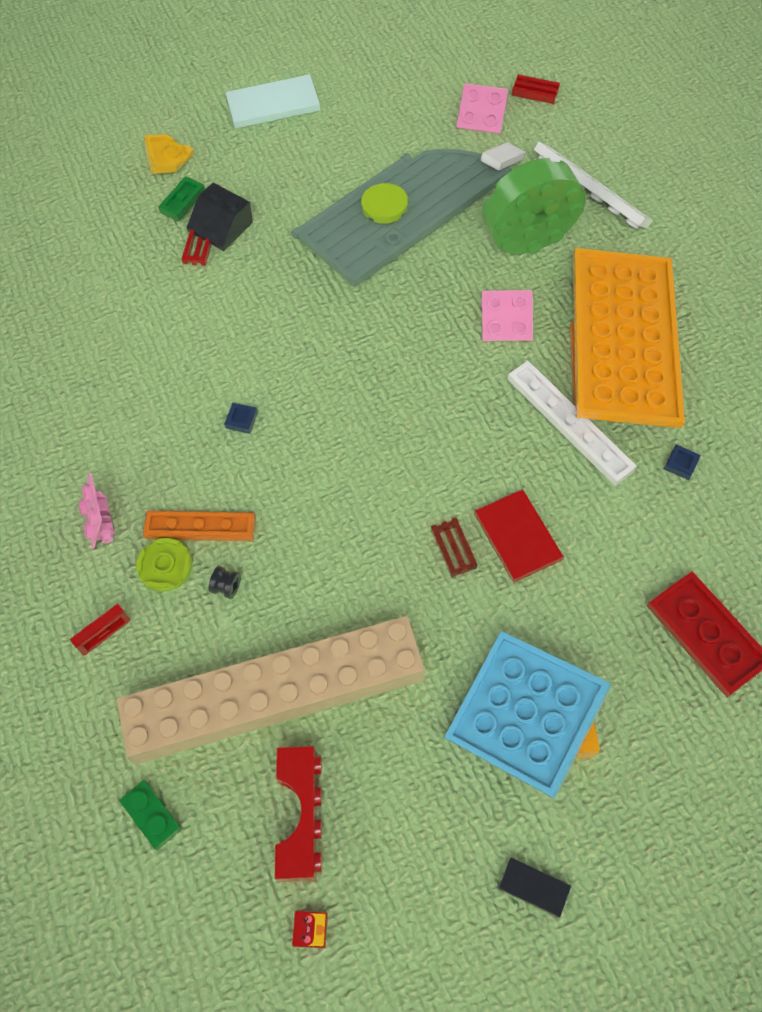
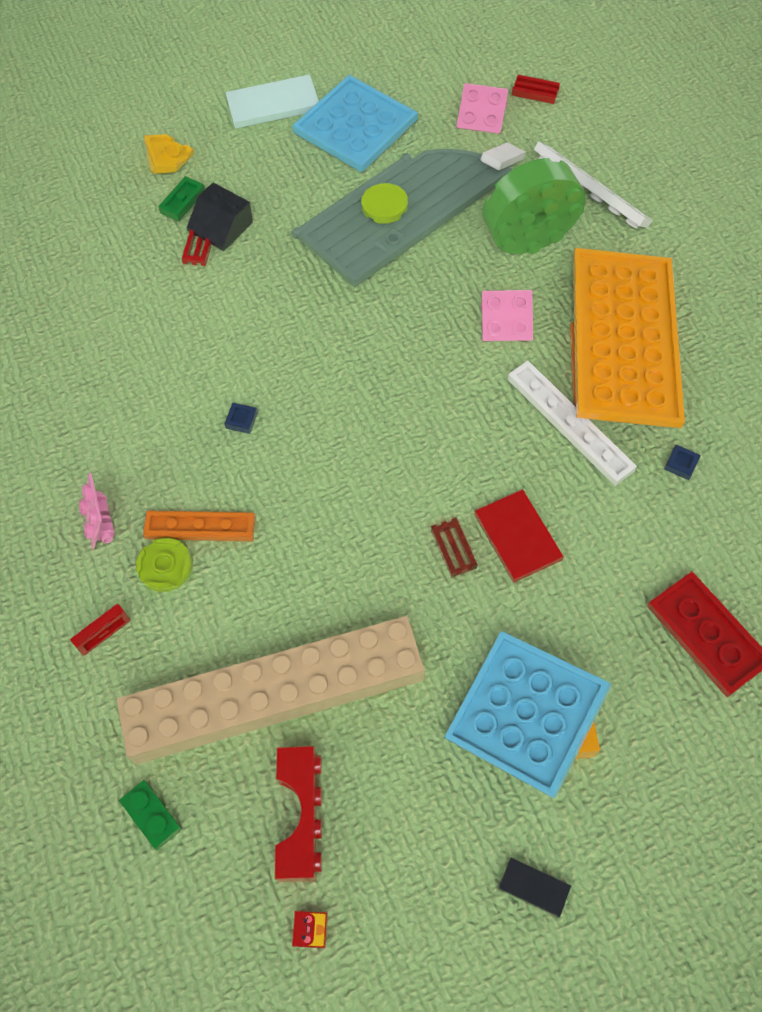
(224, 582): black wheel -> none
(355, 123): none -> medium azure plate

